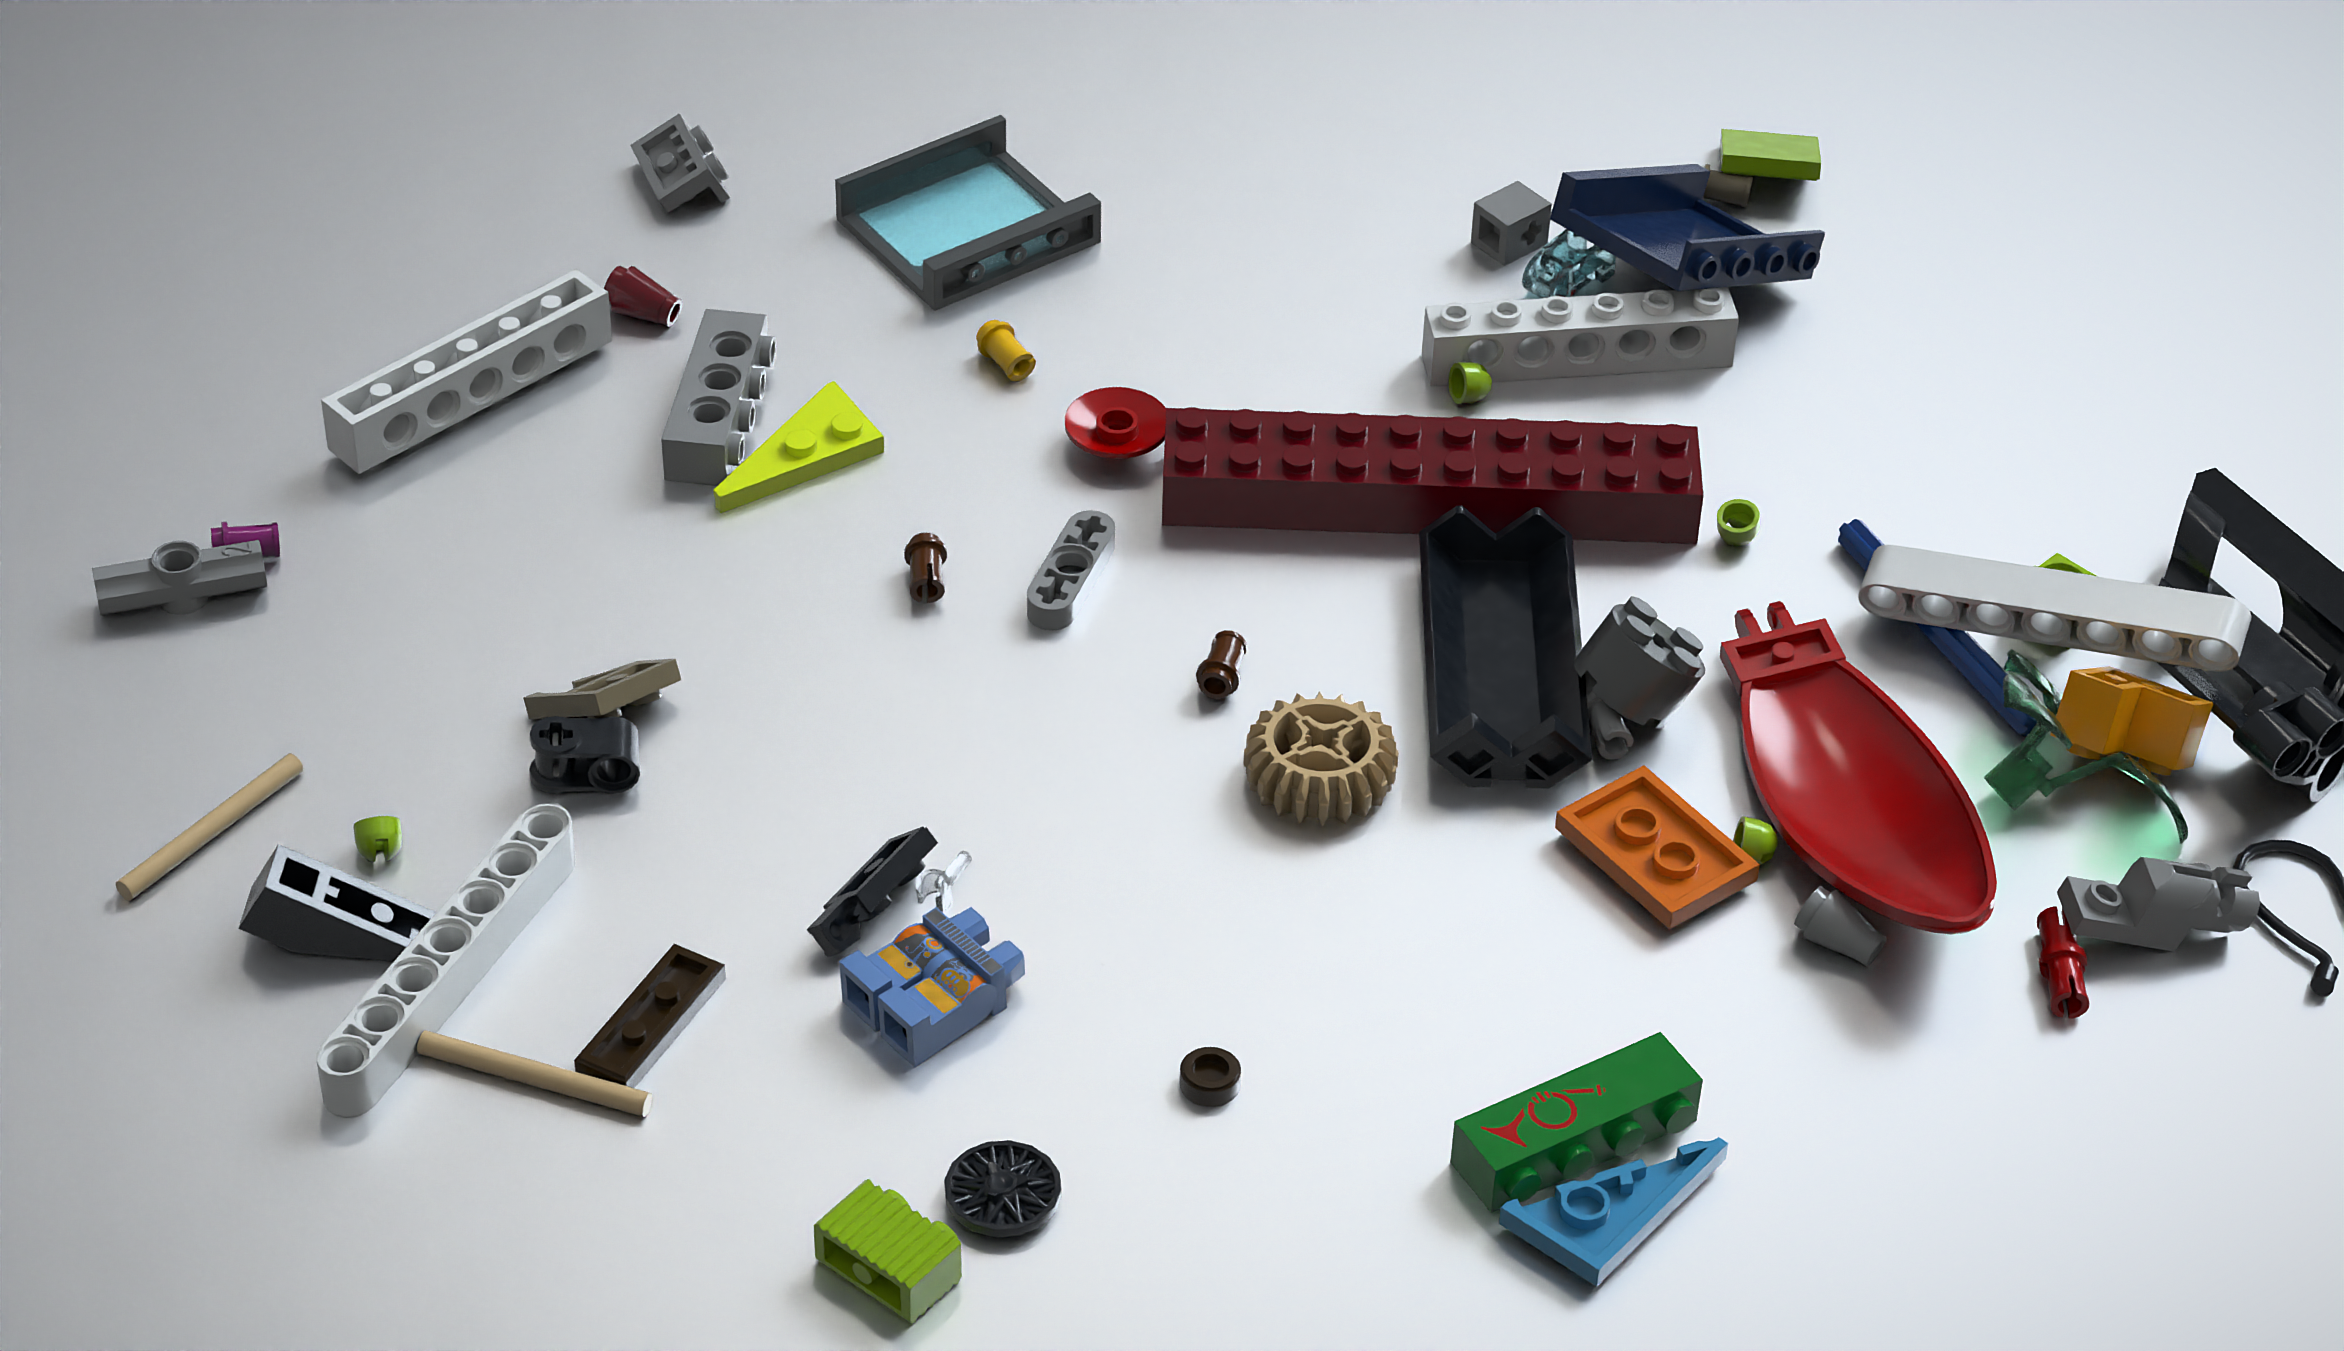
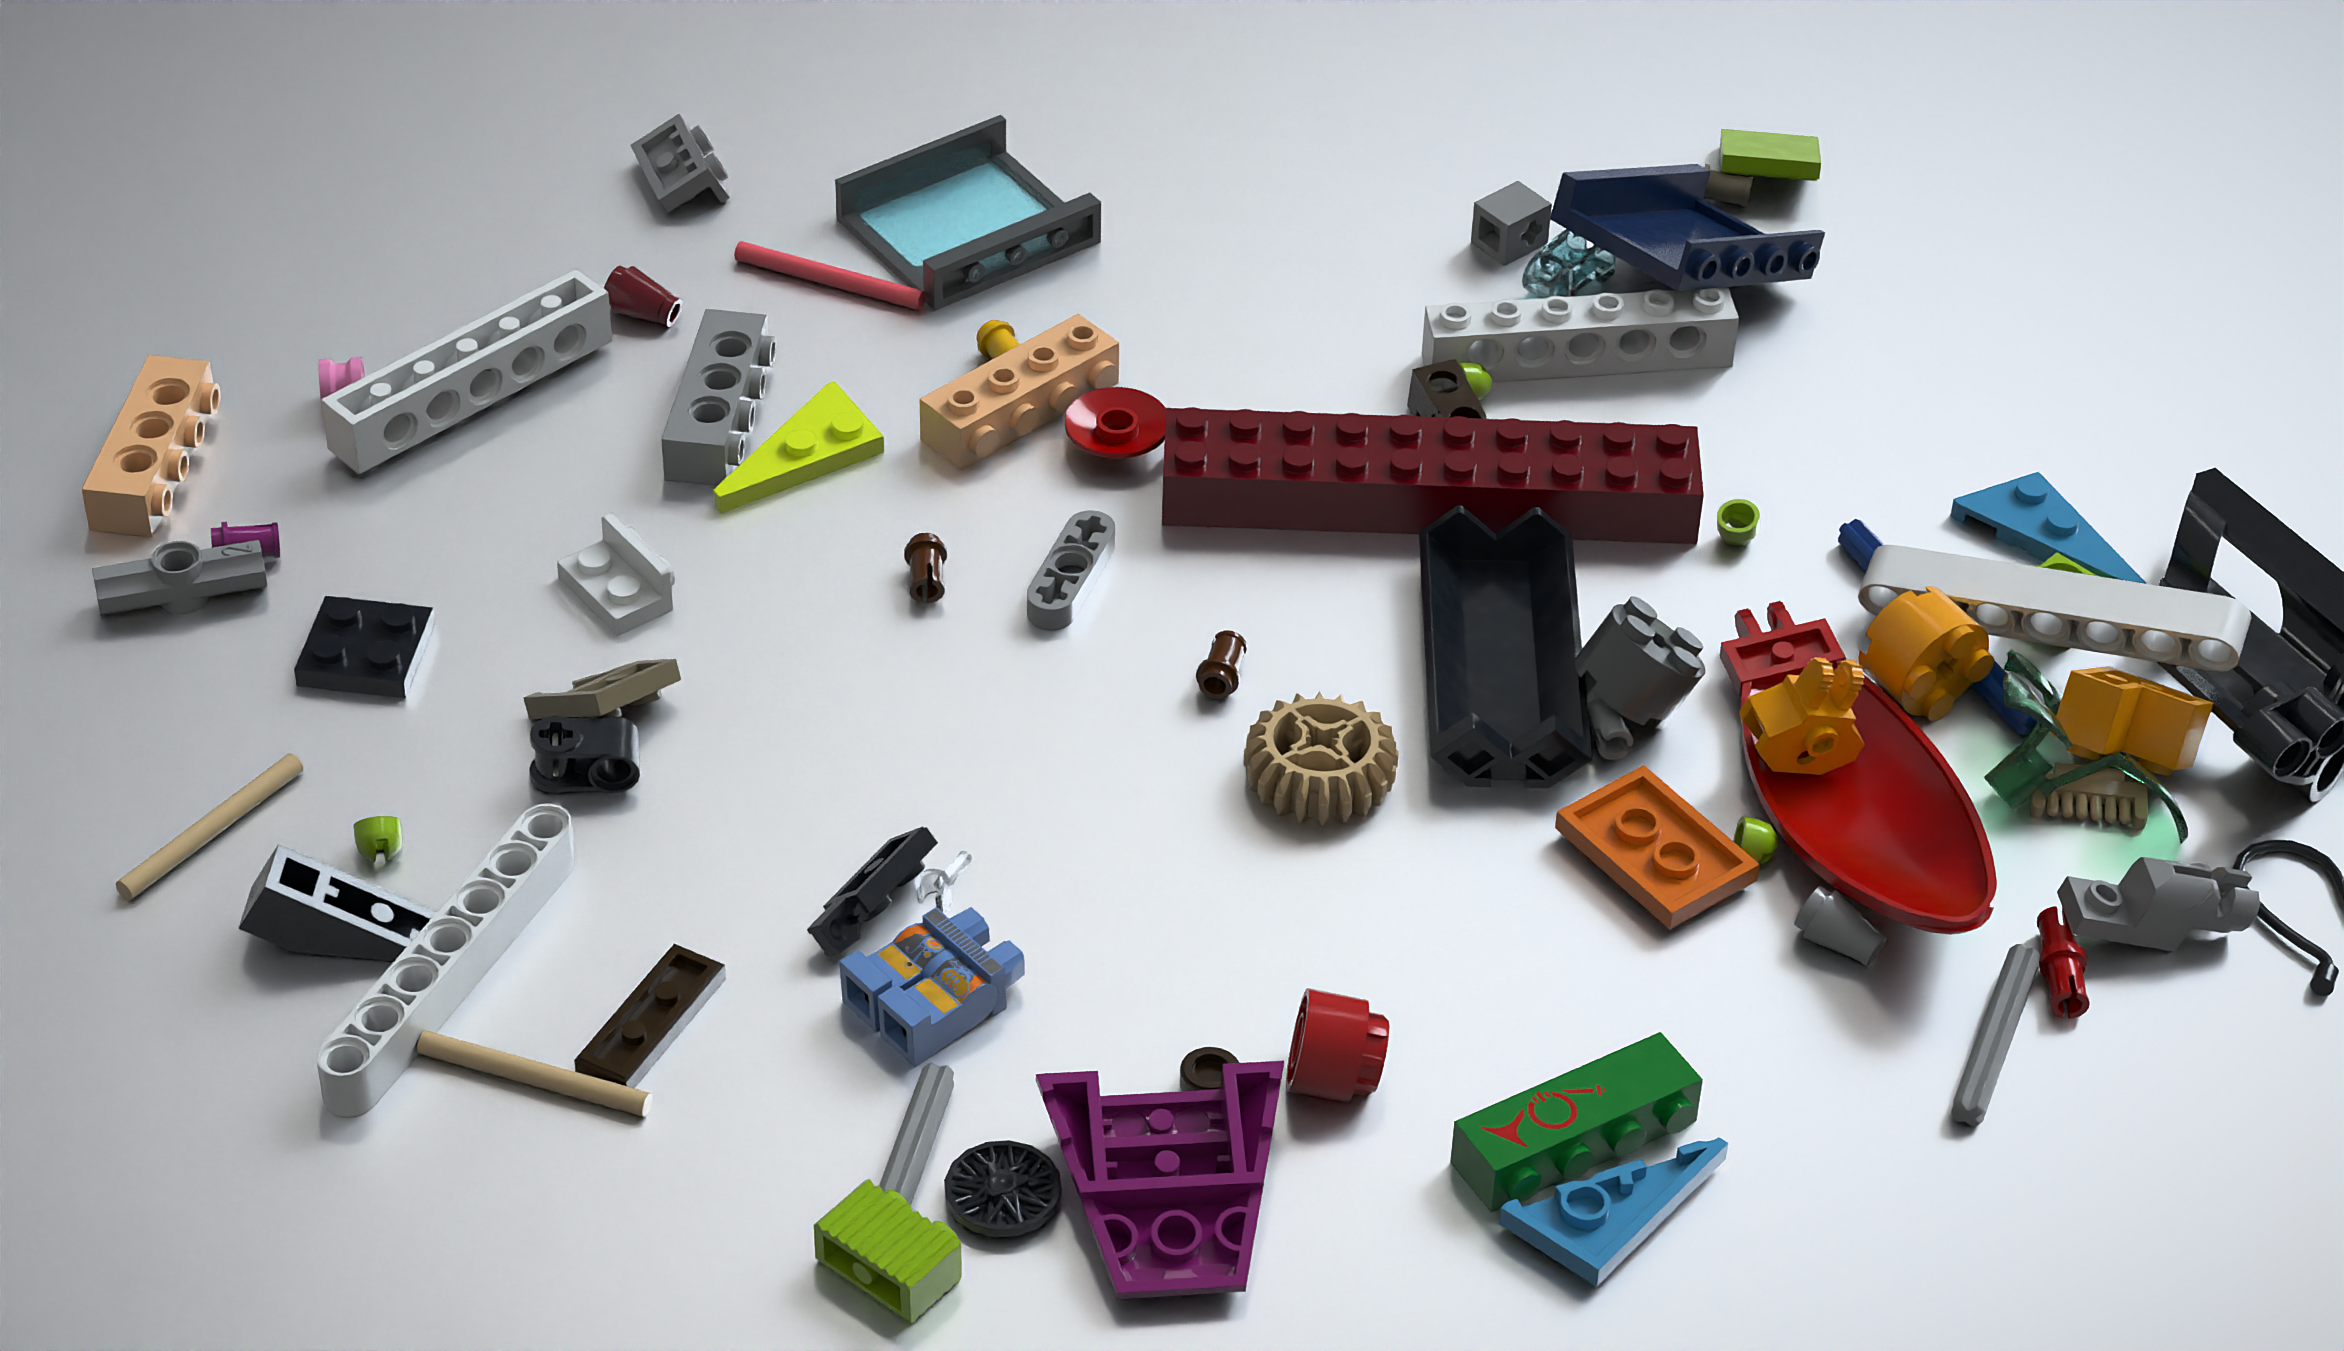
(150, 446): none -> light nougat brick
(337, 376): none -> bright pink wheel
(364, 646): none -> black plate
(619, 578): none -> white bracket
(830, 275): none -> coral bar
(918, 1131): none -> light grey axle
(1018, 391): none -> light nougat brick
(1169, 1175): none -> magenta wedge
(1336, 1047): none -> red piece
(1455, 398): none -> dark brown leg
(1808, 715): none -> light orange hinge
(1925, 652): none -> light orange brick
(1995, 1035): none -> light grey axle
(2042, 522): none -> dark azure wing
(2098, 789): none -> tan piece

